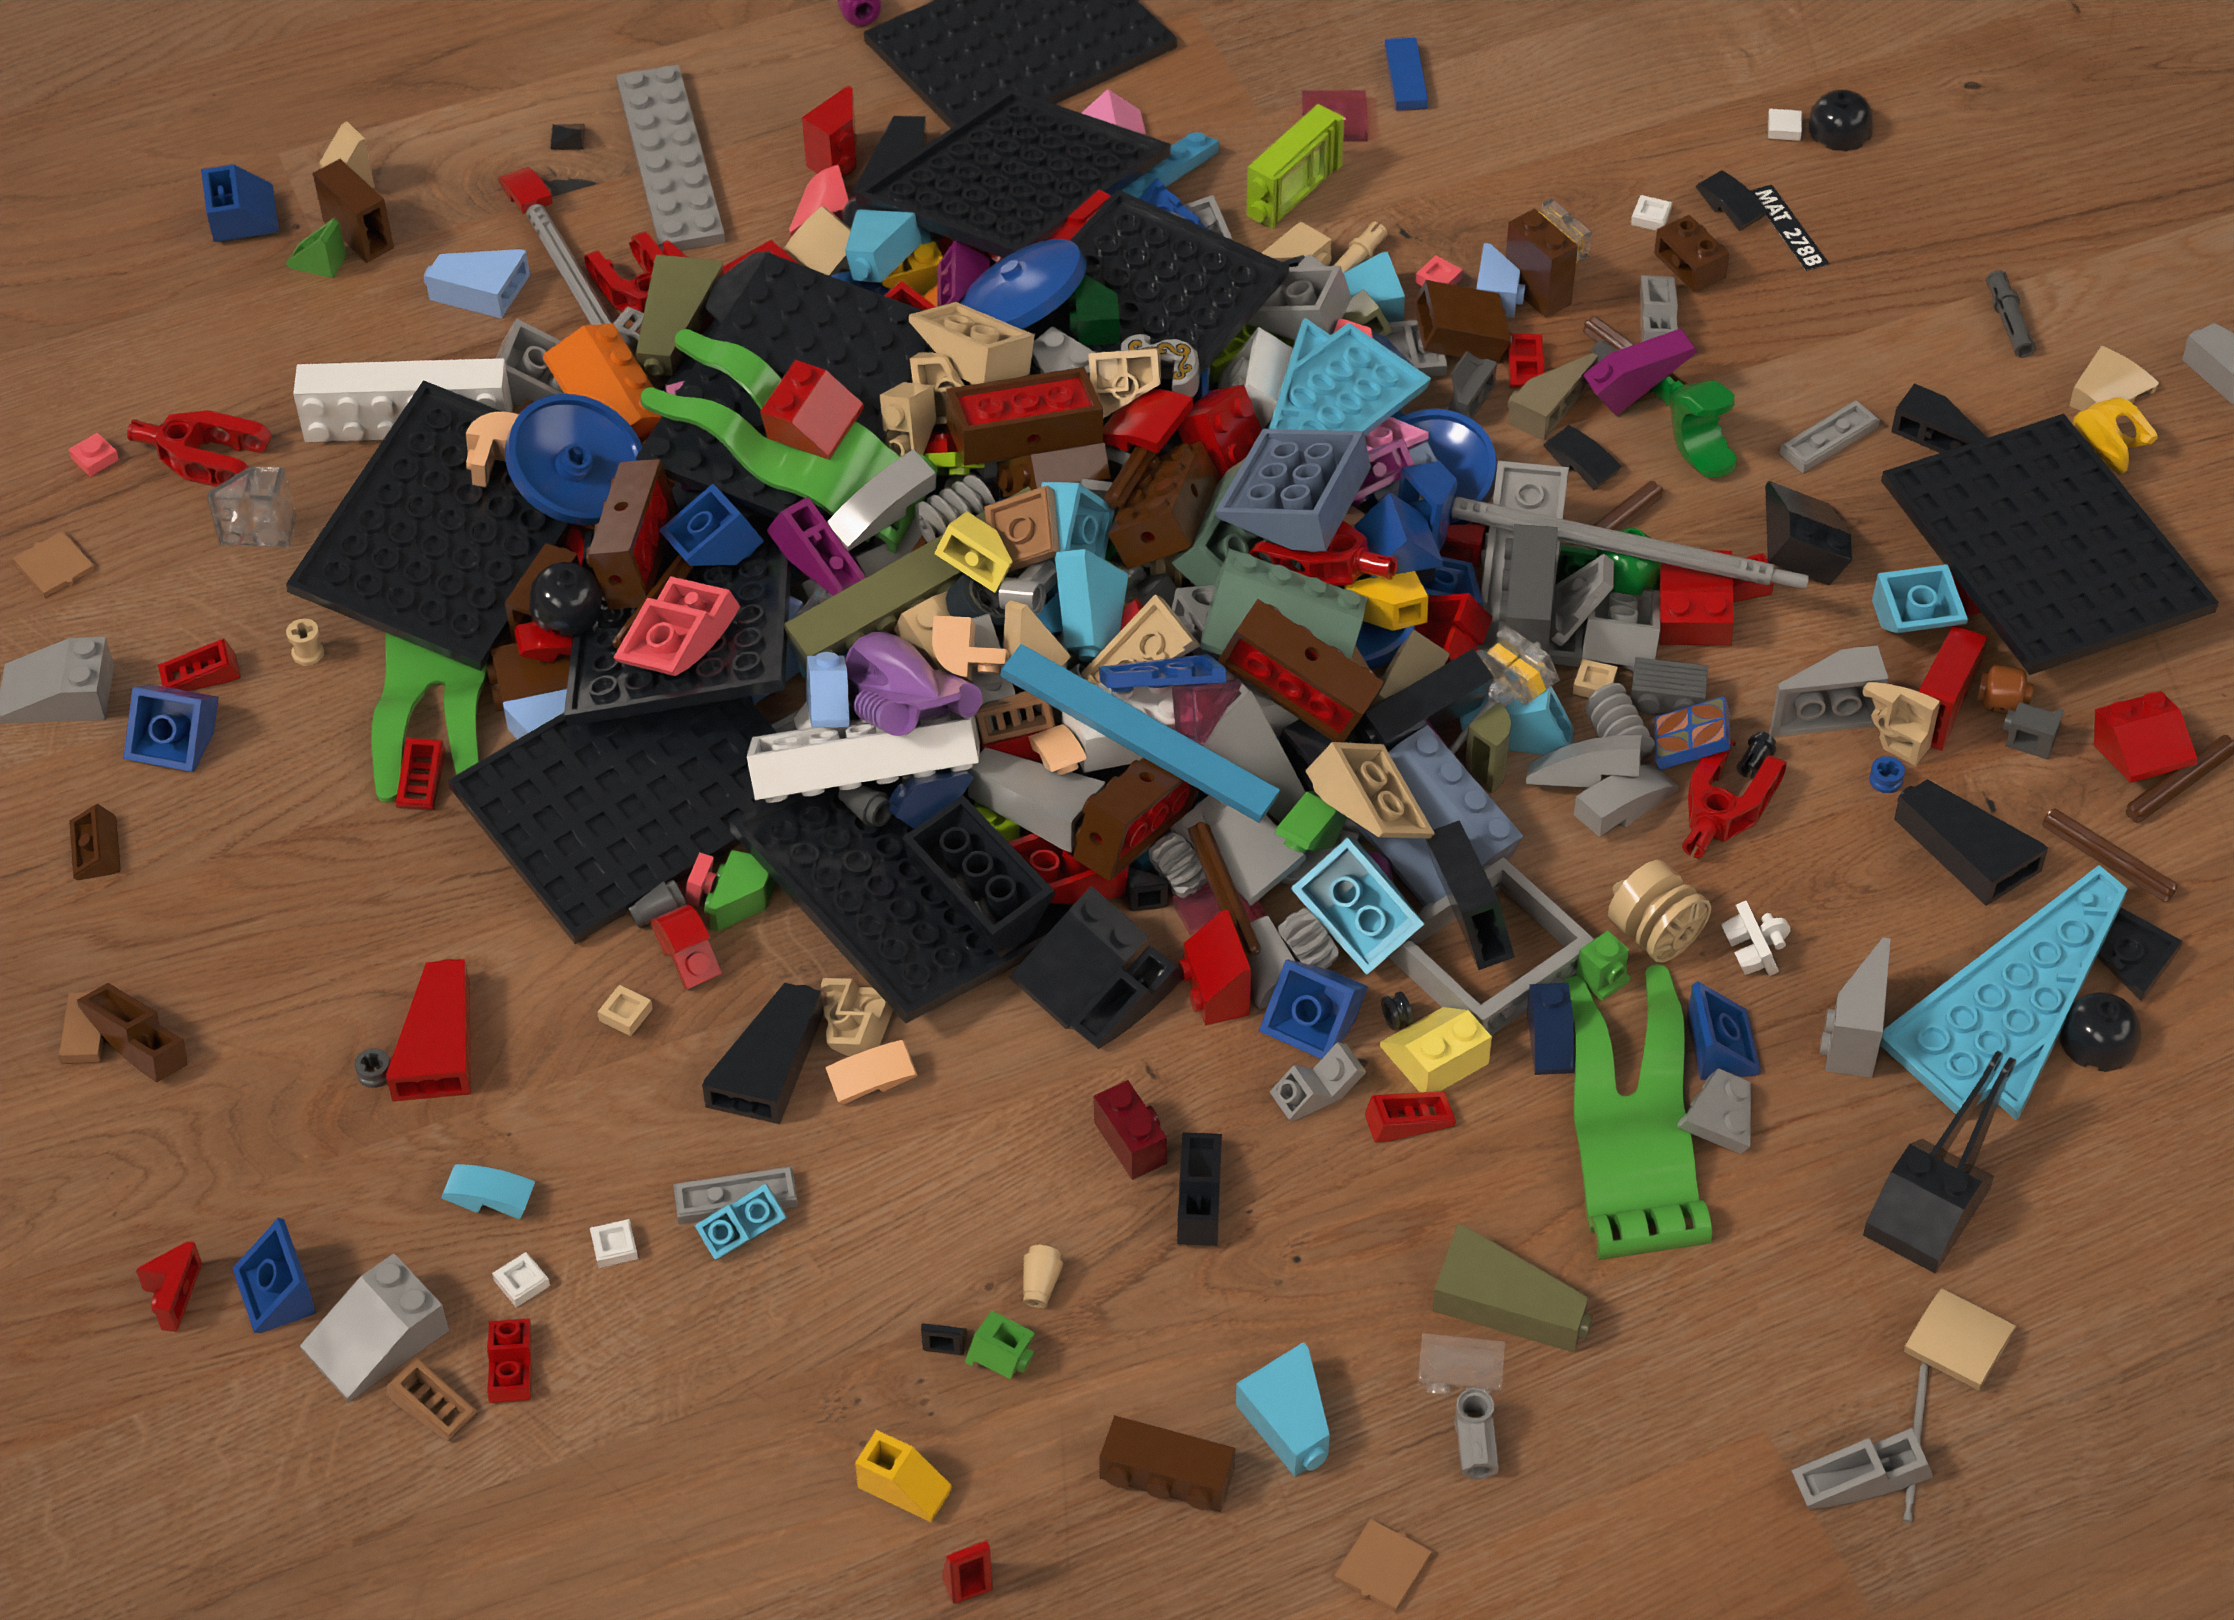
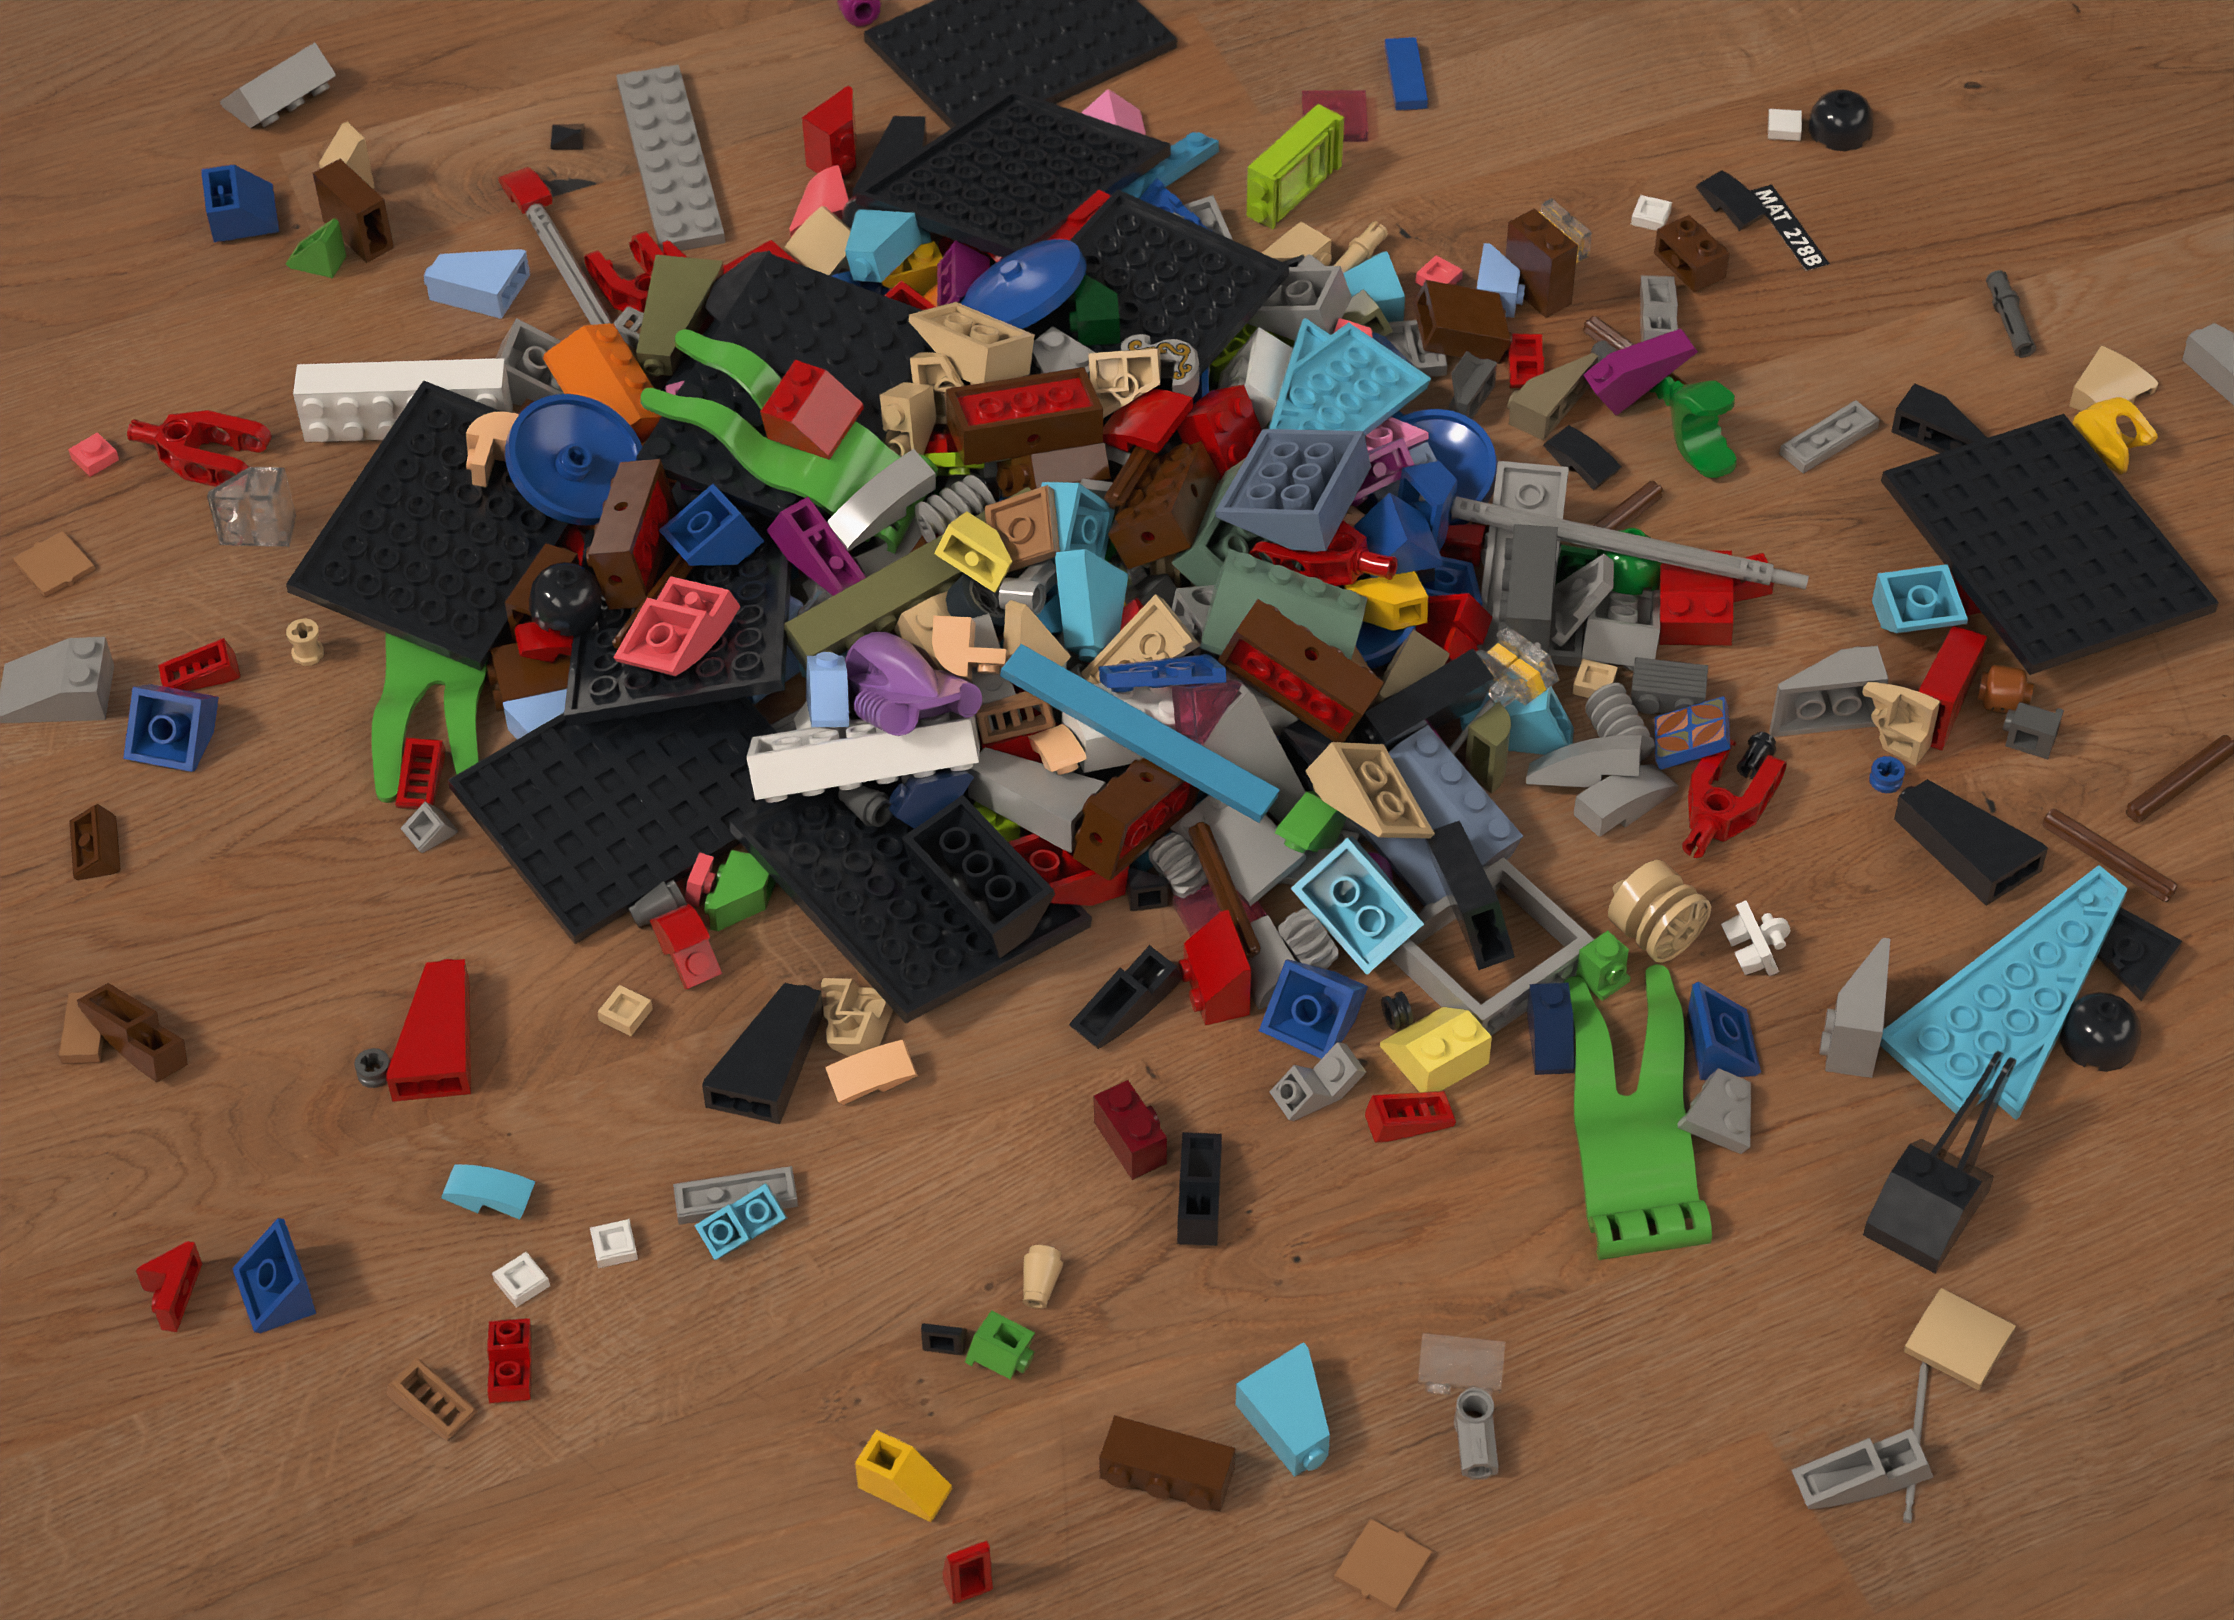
(280, 88): none -> light grey slope
(375, 1328): light grey slope -> none
(428, 827): none -> light grey slope
(1078, 956): black slope -> none
(1508, 1294): olive slope -> none
(1805, 535): black slope -> none
(2144, 736): red slope -> none

